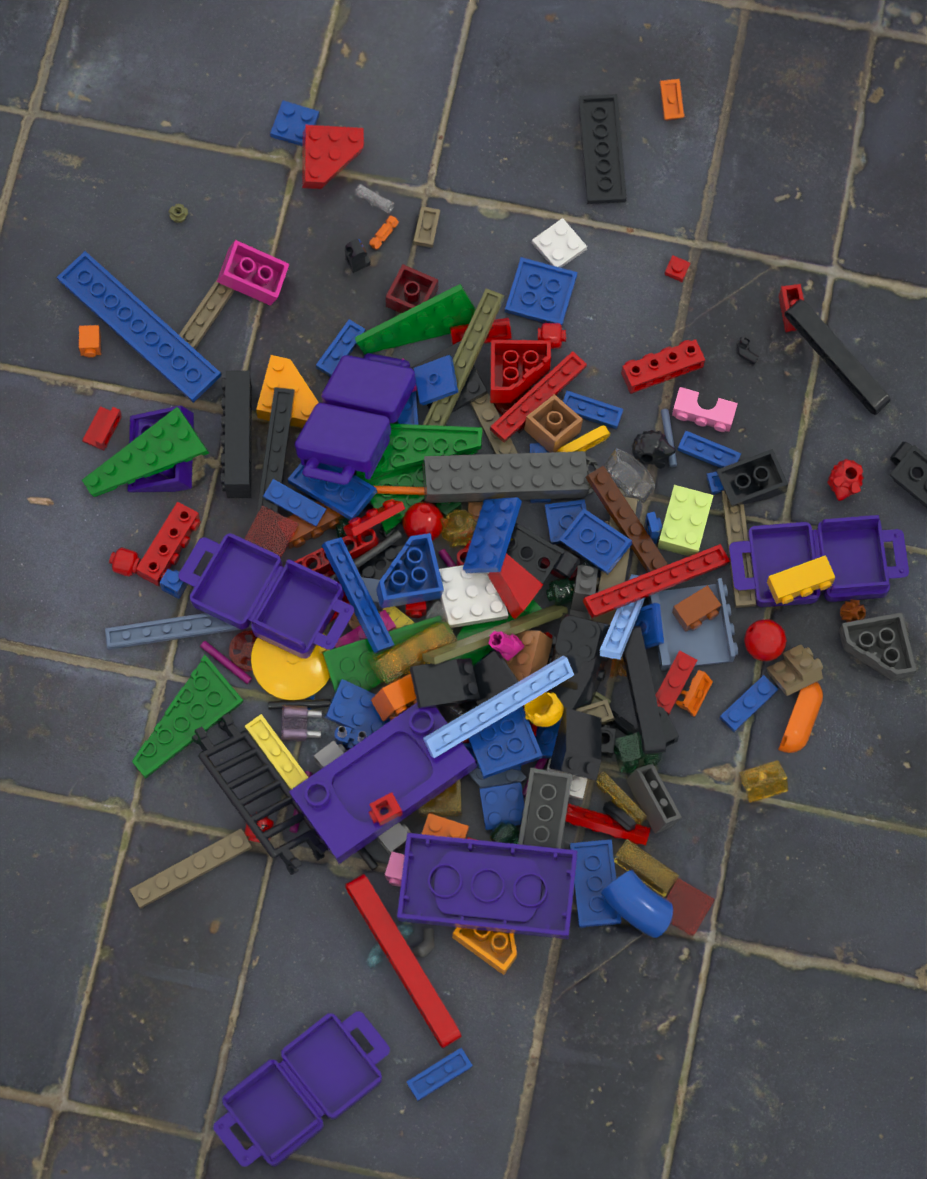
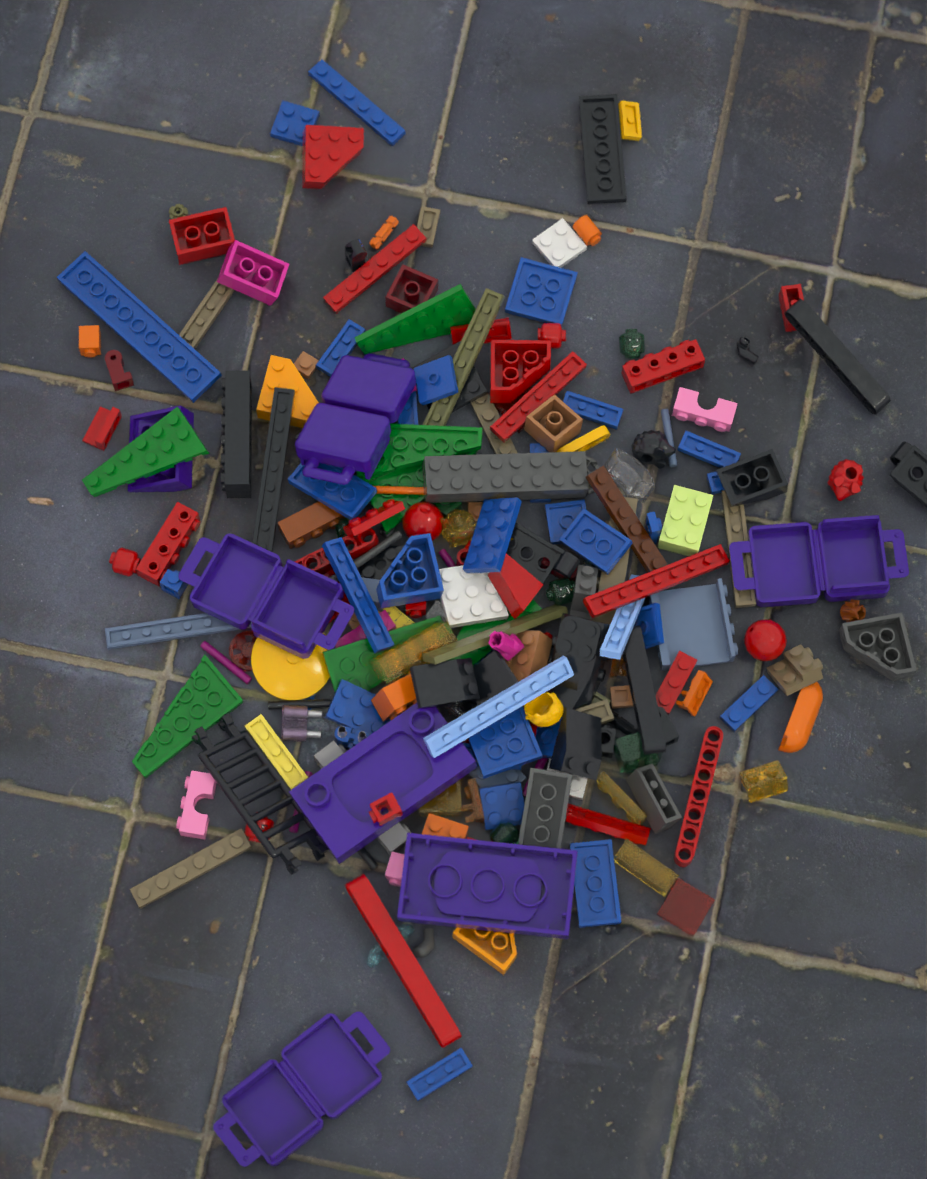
(115, 368): none -> dark red leg
(198, 786): none -> bright pink arch
(202, 235): none -> red brick
(271, 531): clear red tile -> none
(294, 503): blue plate -> none
(306, 364): none -> medium nougat plate
(357, 102): none -> blue plate
(374, 198): clear pin -> none
(374, 268): none -> red plate
(472, 793): none -> clear orange plate
(587, 230): none -> orange brick
(619, 816): black axle -> none
(620, 697): none -> medium nougat plate
(630, 120): none -> yellow plate
(632, 343): none -> clear green head
(639, 904): blue brick -> none
(671, 99): orange plate -> none
(677, 268): red plate -> none
(694, 805): none -> red beam
(696, 609): dark orange brick -> none
(801, 580): yellow brick -> none

